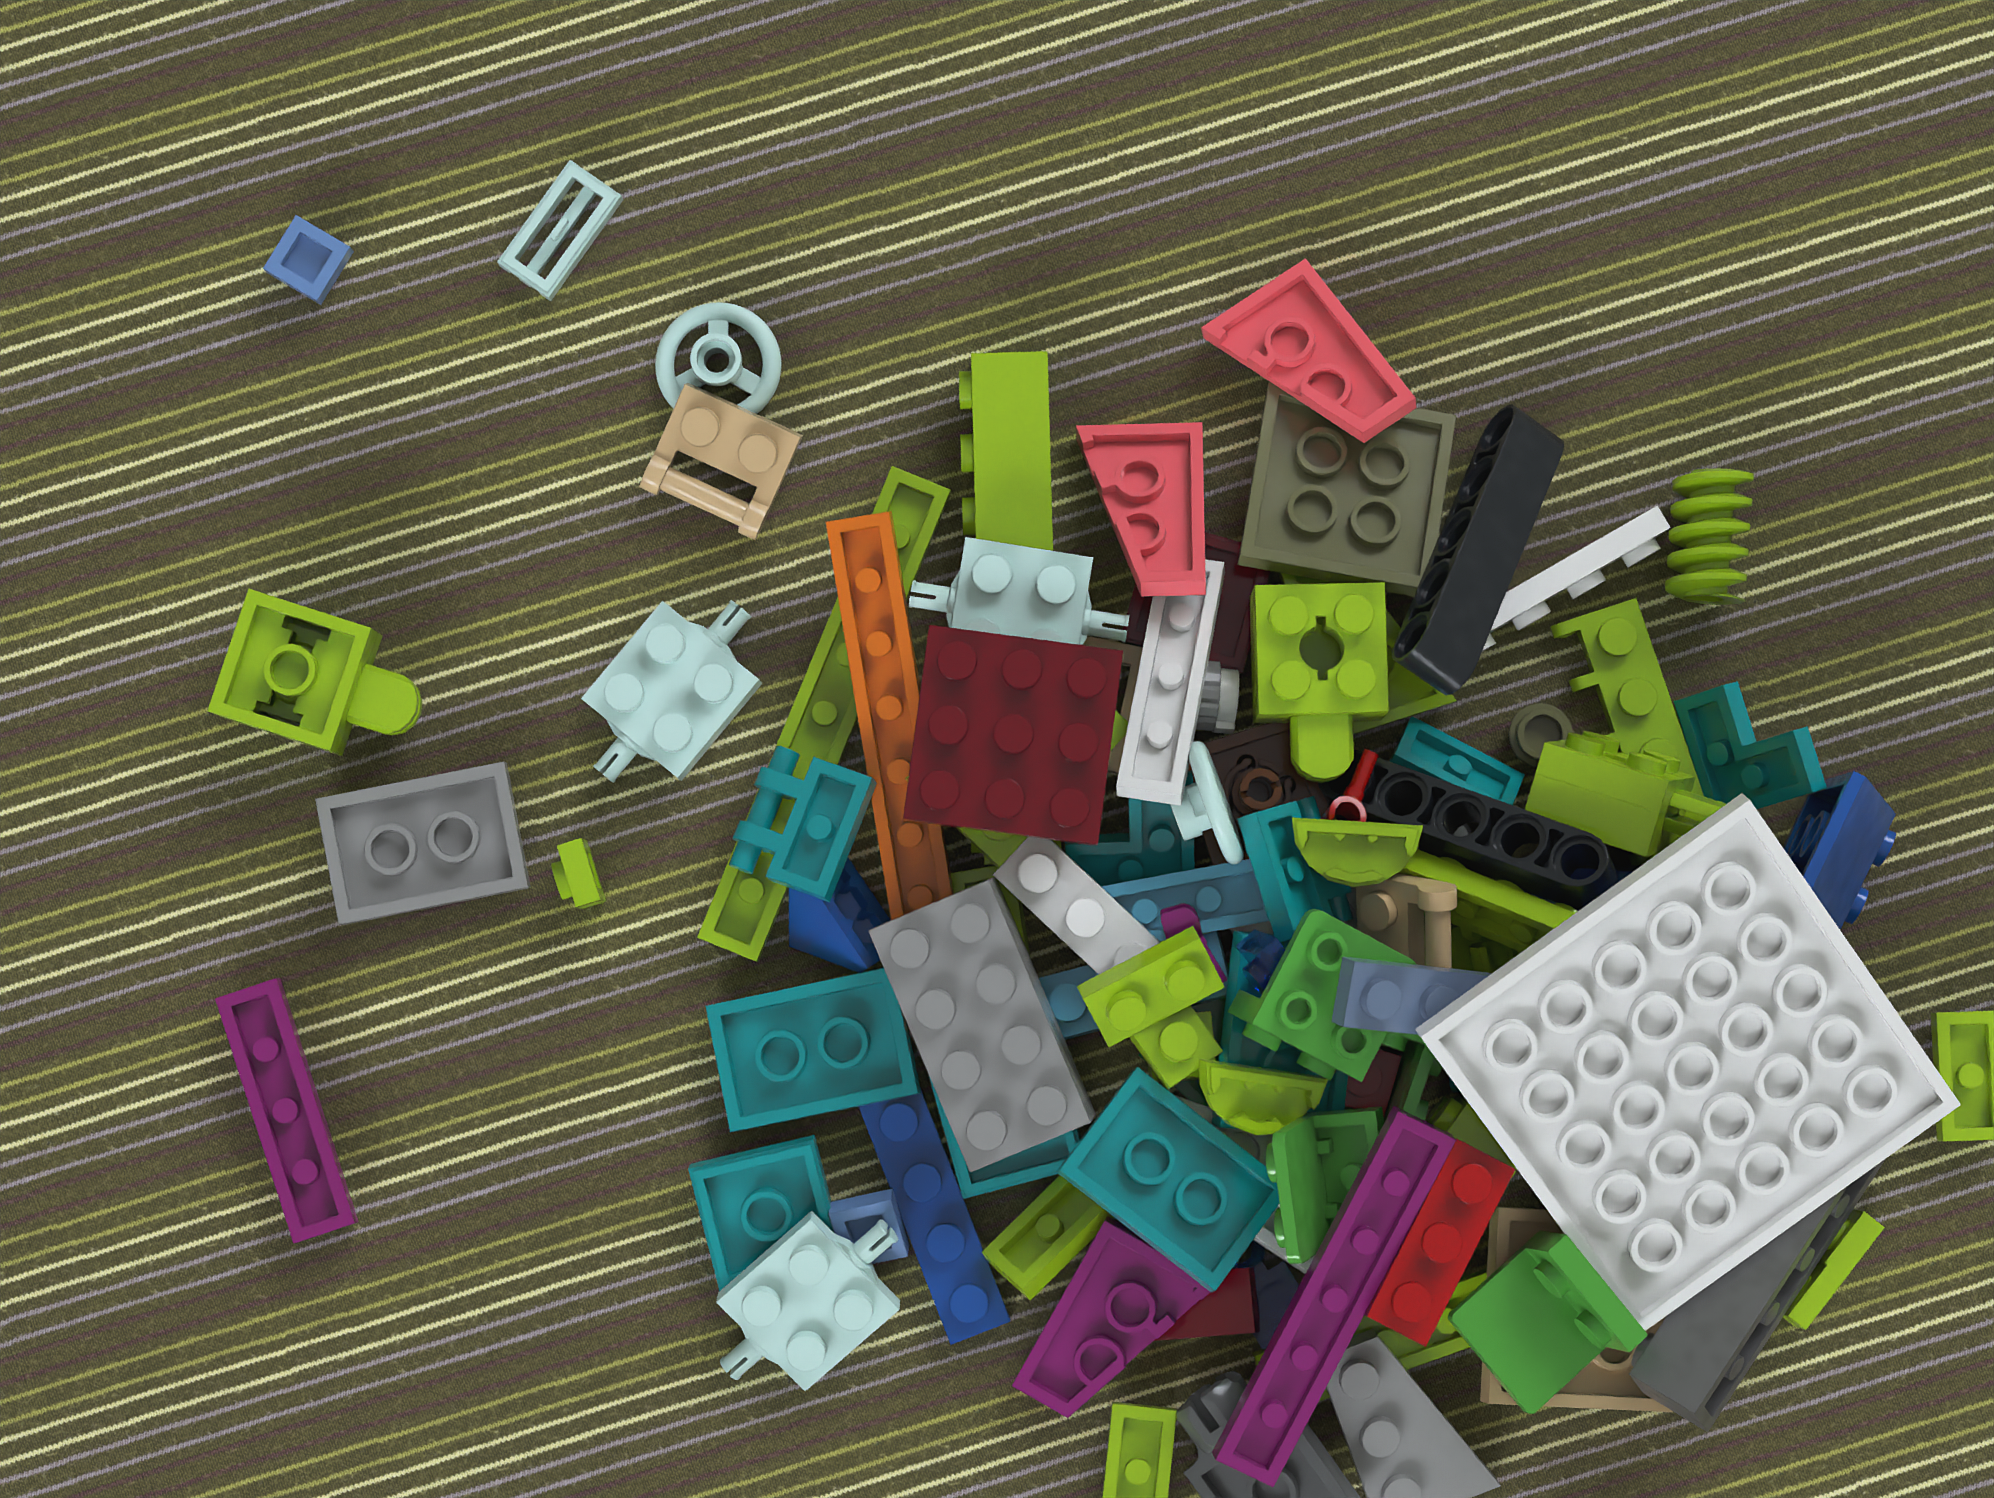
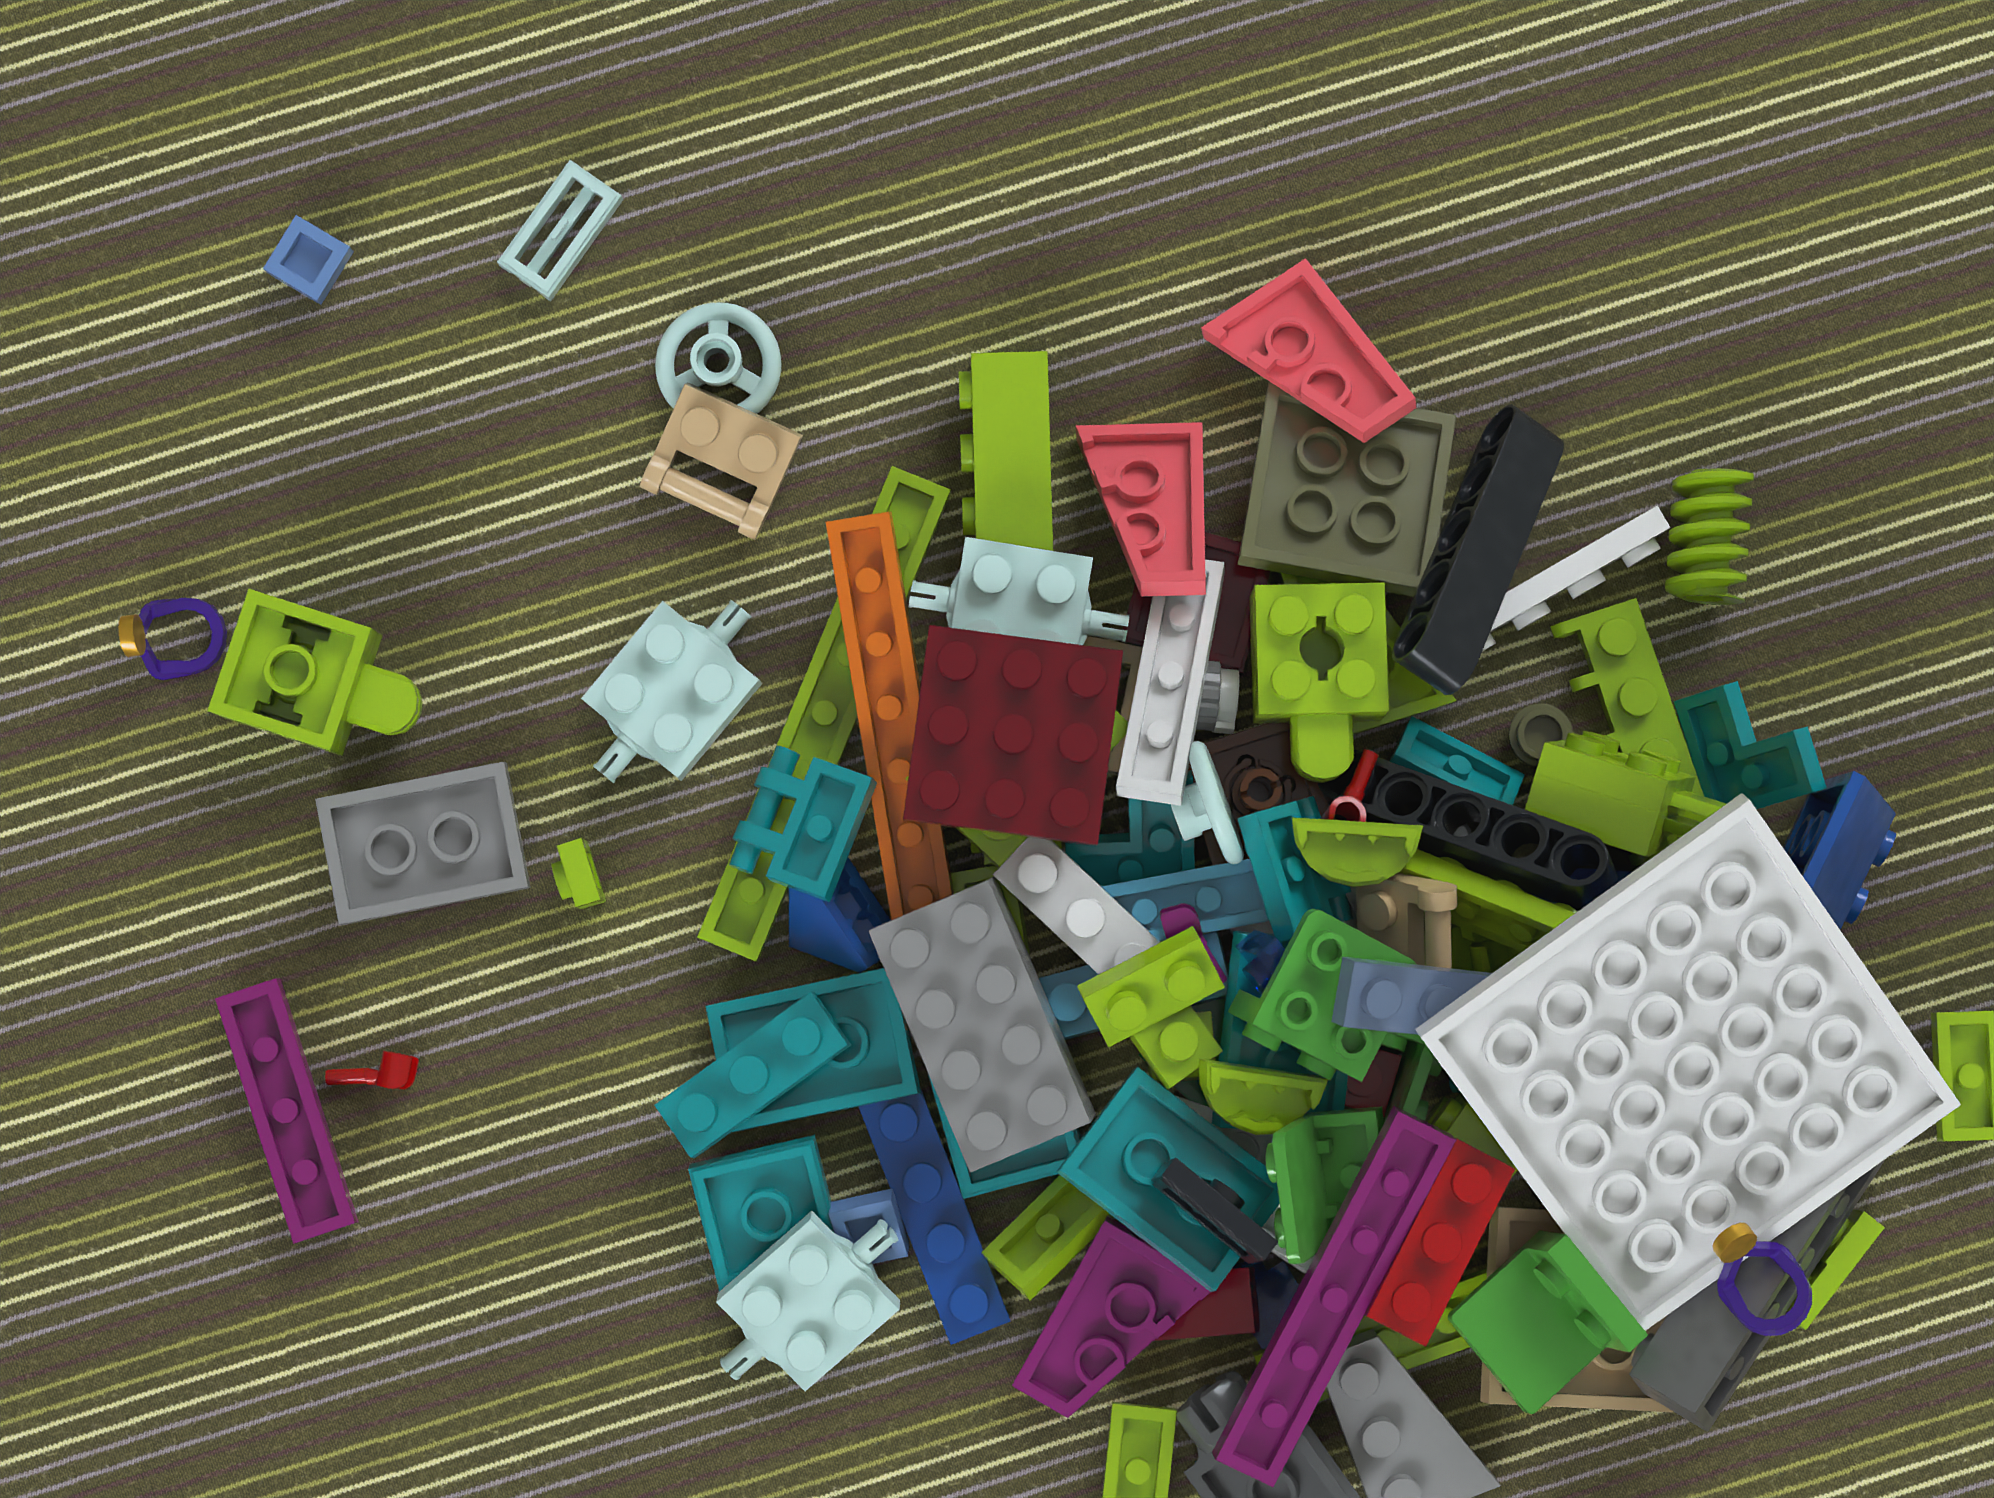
(135, 627): none -> dark purple piece
(395, 1072): none -> red hand
(752, 1075): none -> teal plate
(1215, 1209): none -> black plate
(1731, 1248): none -> dark purple piece

